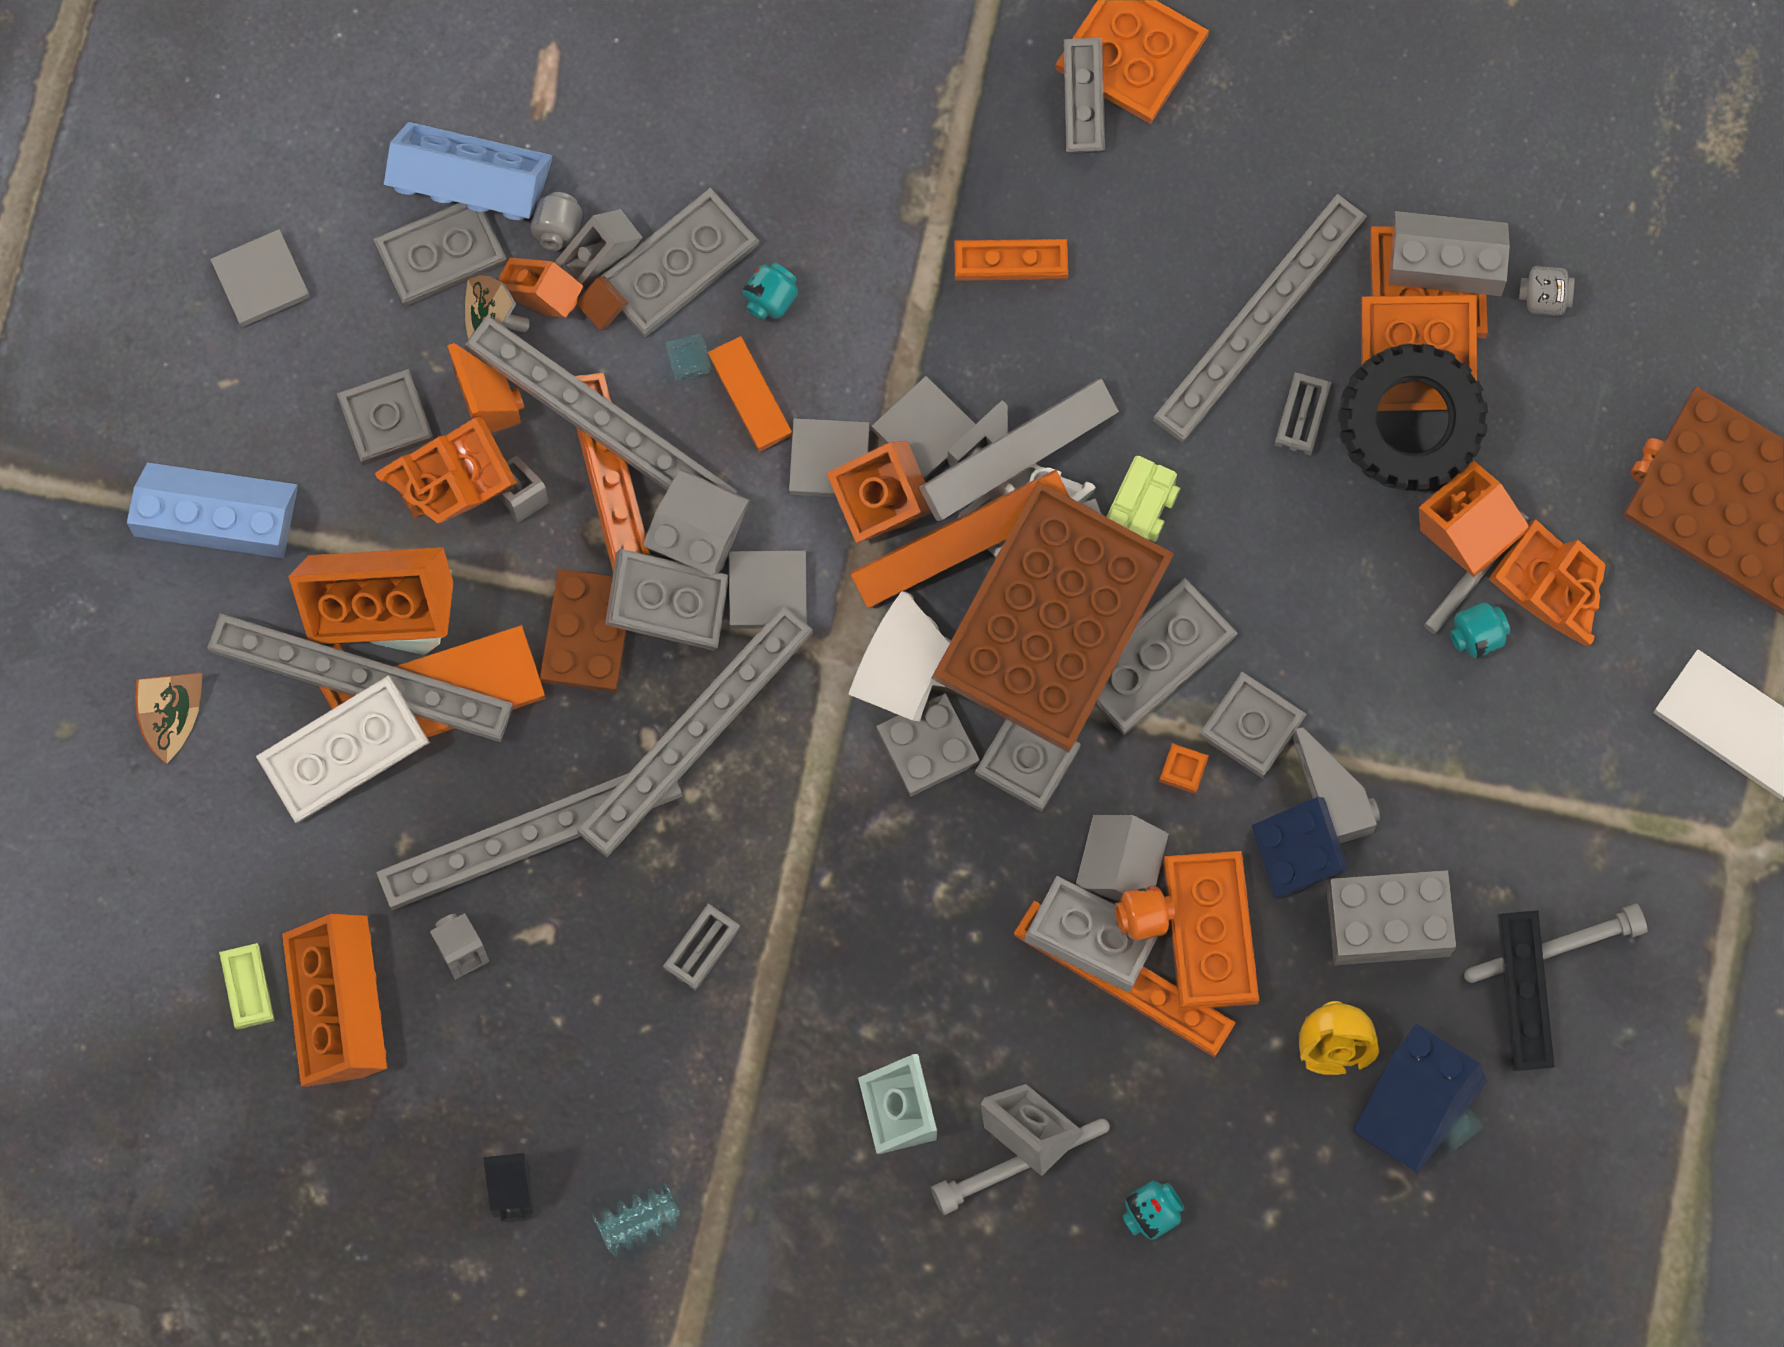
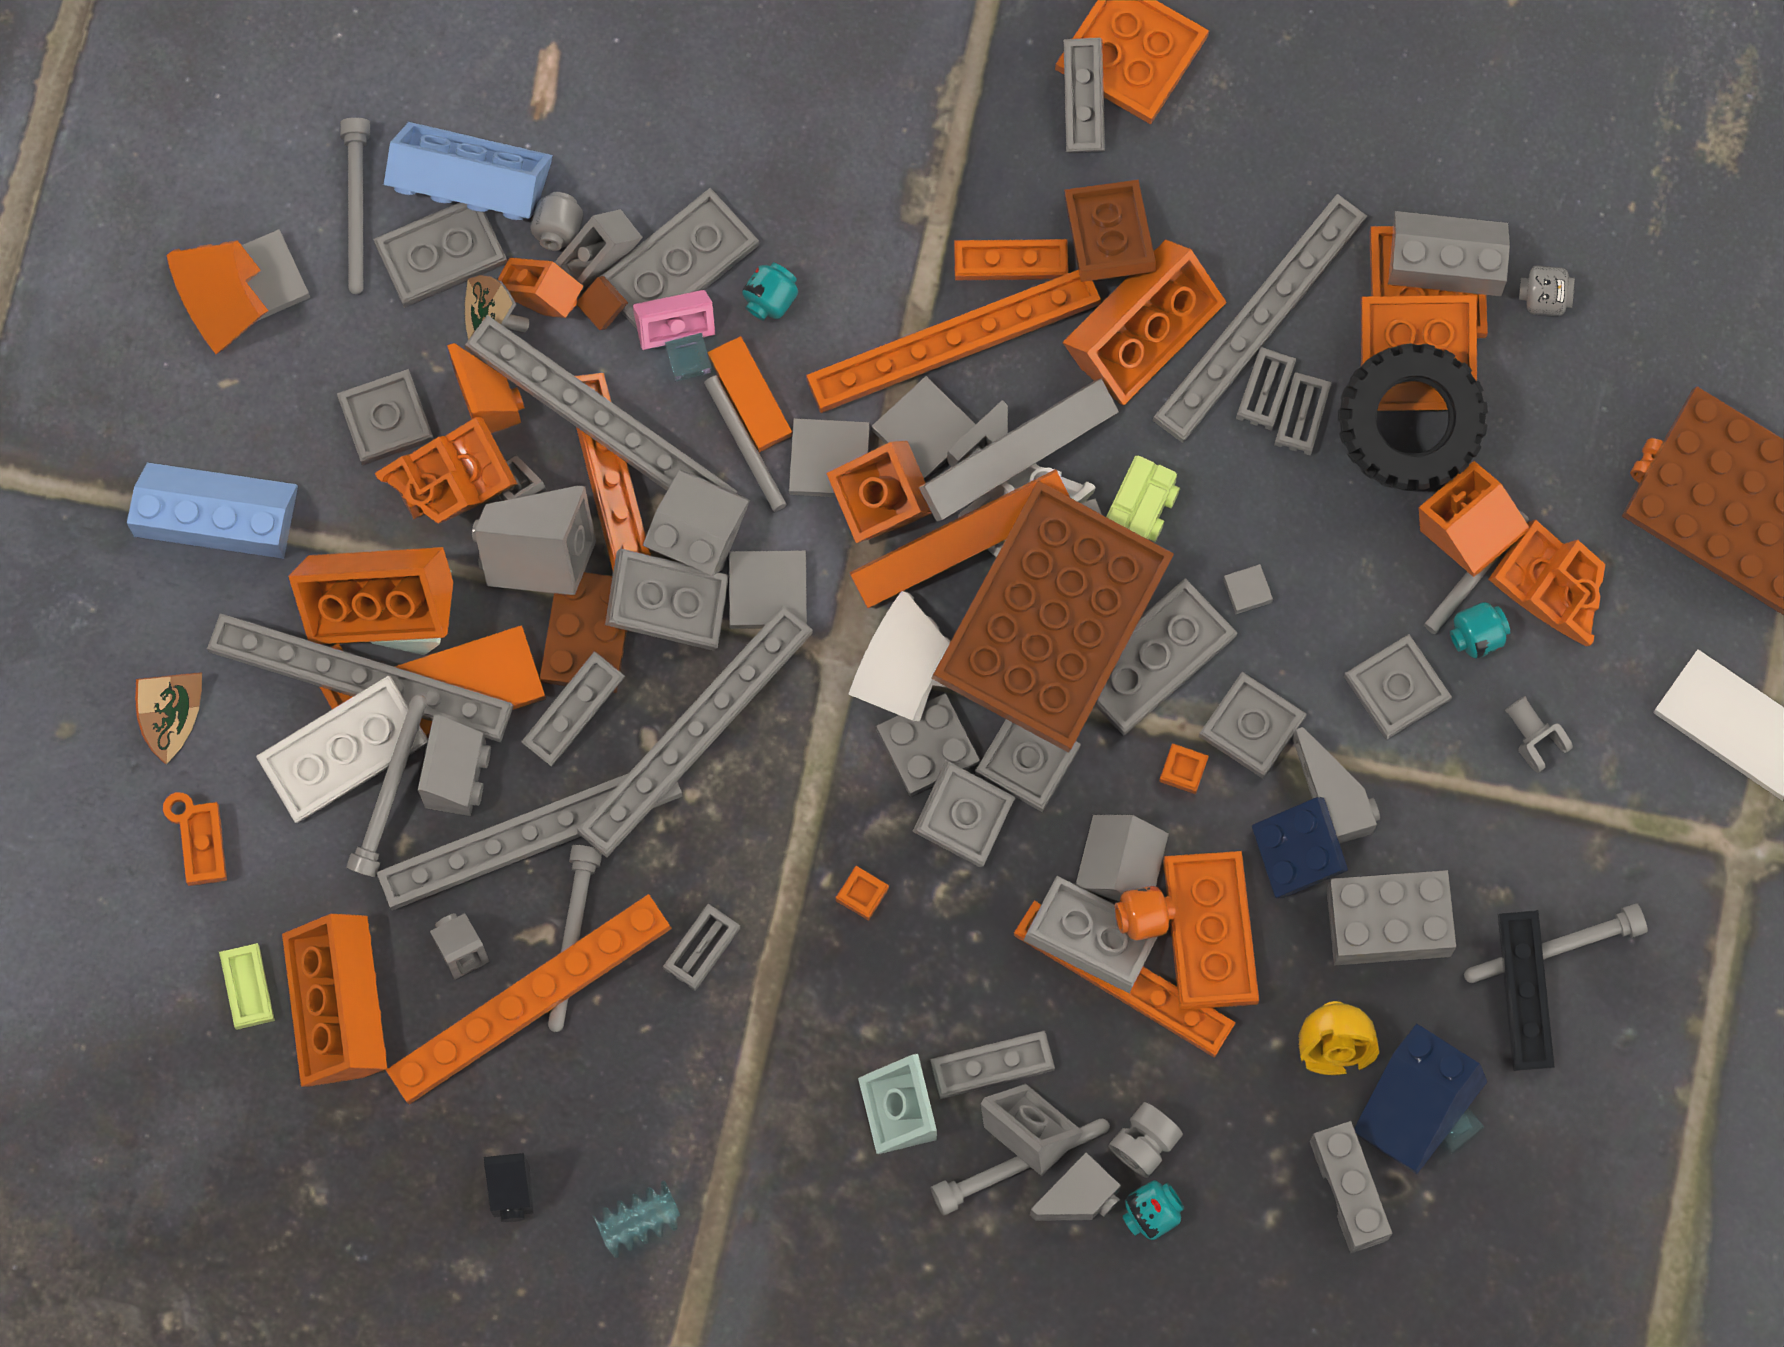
(200, 839): none -> orange hinge
(216, 290): none -> orange slope
(355, 135): none -> light grey piece
(366, 857): none -> light grey piece
(453, 767): none -> light grey slope
(528, 999): none -> orange plate
(536, 541): none -> light grey slope
(573, 708): none -> light grey tile
(584, 861): none -> light grey piece
(674, 318): none -> bright pink slope
(745, 443): none -> light grey bar
(862, 893): none -> orange tile
(951, 340): none -> orange plate
(963, 814): none -> light grey tile
(992, 1064): none -> light grey tile
(1079, 1194): none -> light grey slope
(1109, 230): none -> dark orange plate
(1145, 322): none -> orange slope
(1145, 1140): none -> light grey wheel
(1248, 589): none -> light grey tile
(1256, 417): none -> light grey tile
(1352, 1185): none -> light grey arch
(1397, 686): none -> light grey tile
(1534, 731): none -> light grey piece

